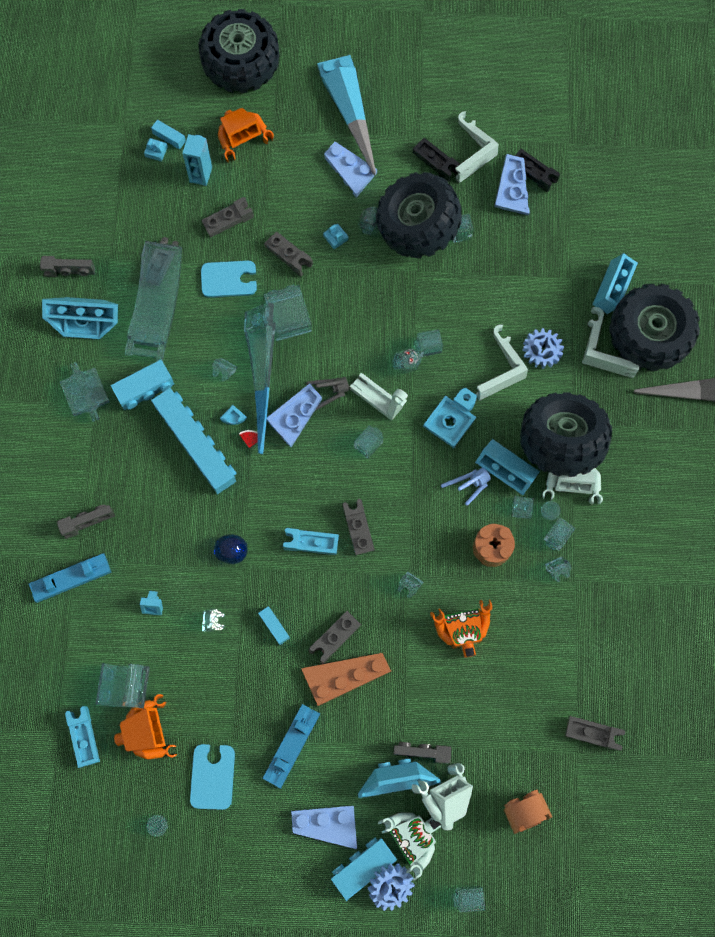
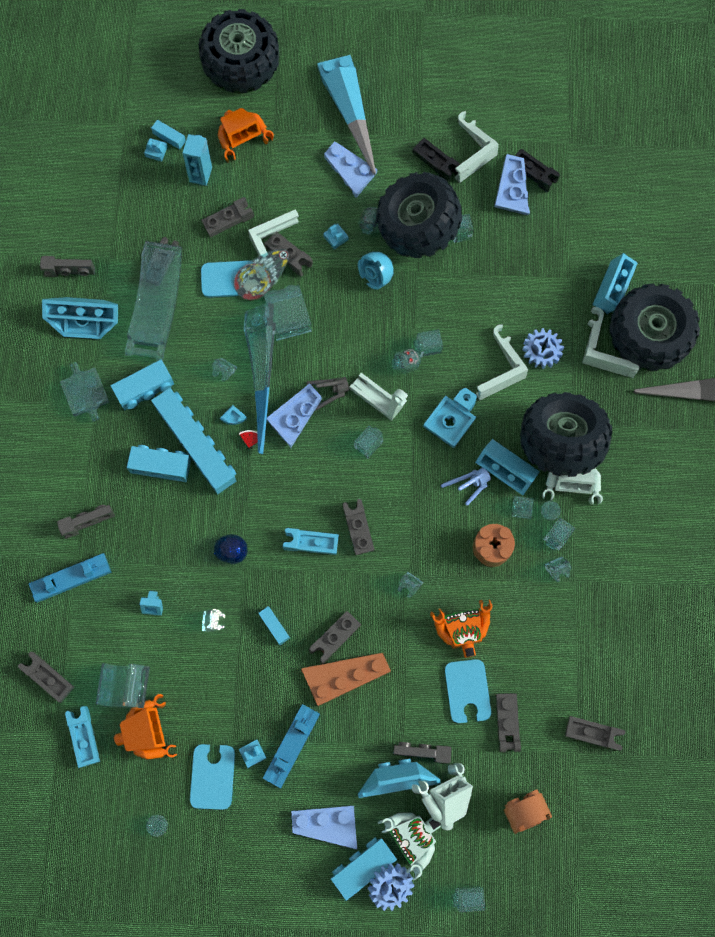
(47, 677): none -> dark grey plate
(159, 463): none -> medium azure brick
(252, 753): none -> medium azure tile
(260, 274): none -> clear light blue shield
(269, 228): none -> light aqua hinge
(376, 269): none -> medium azure cylinder
(467, 685): none -> medium azure piece
(508, 722): none -> dark grey plate

